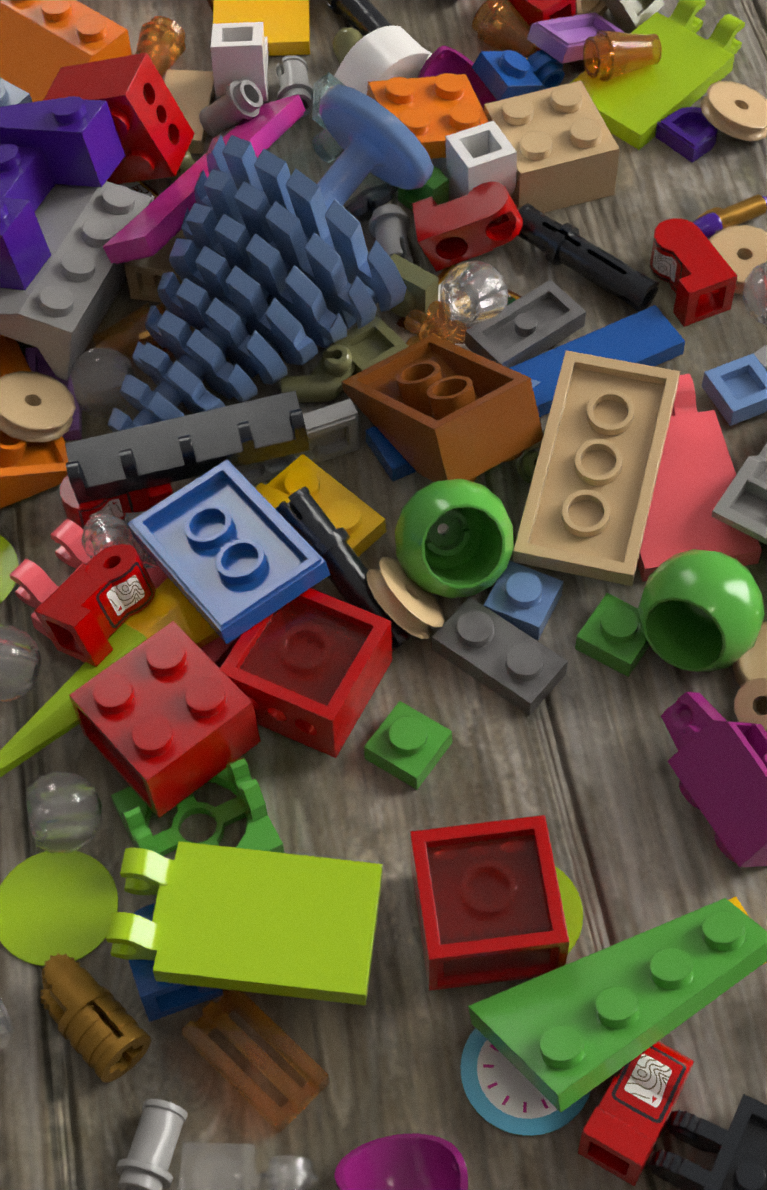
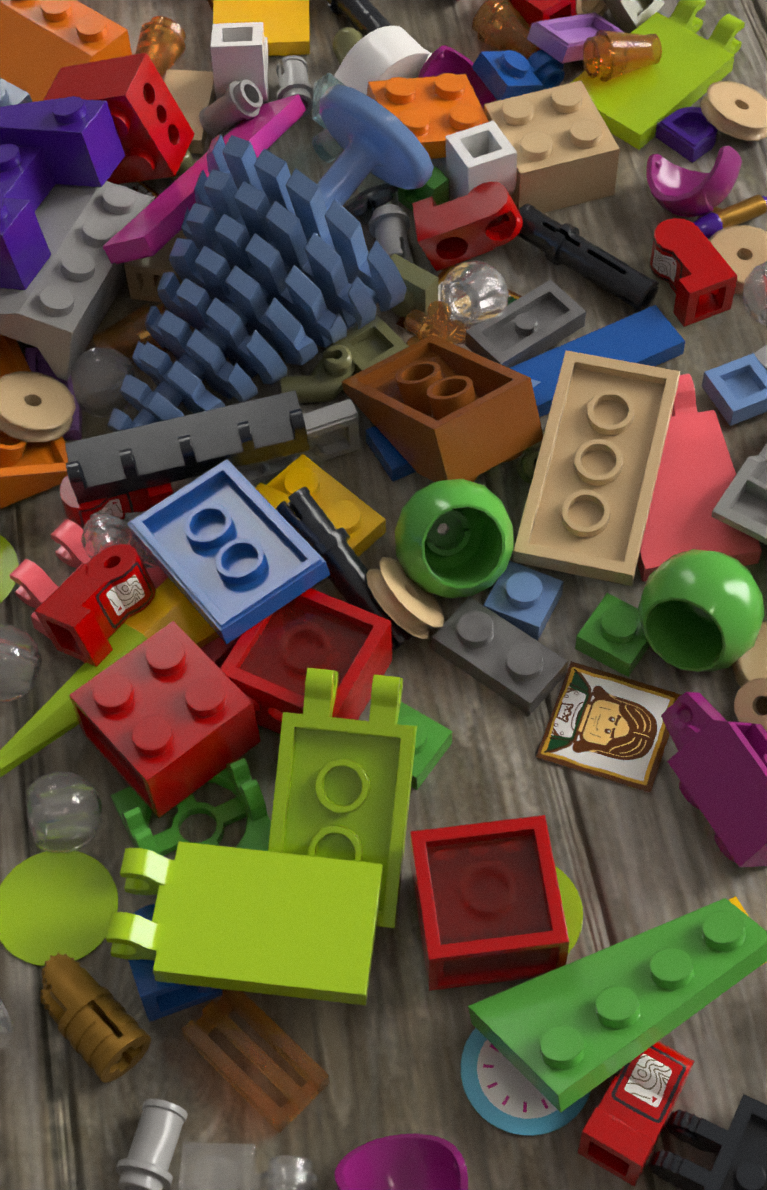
(346, 783): none -> lime tile
(608, 727): none -> sticker
(689, 191): none -> magenta helmet

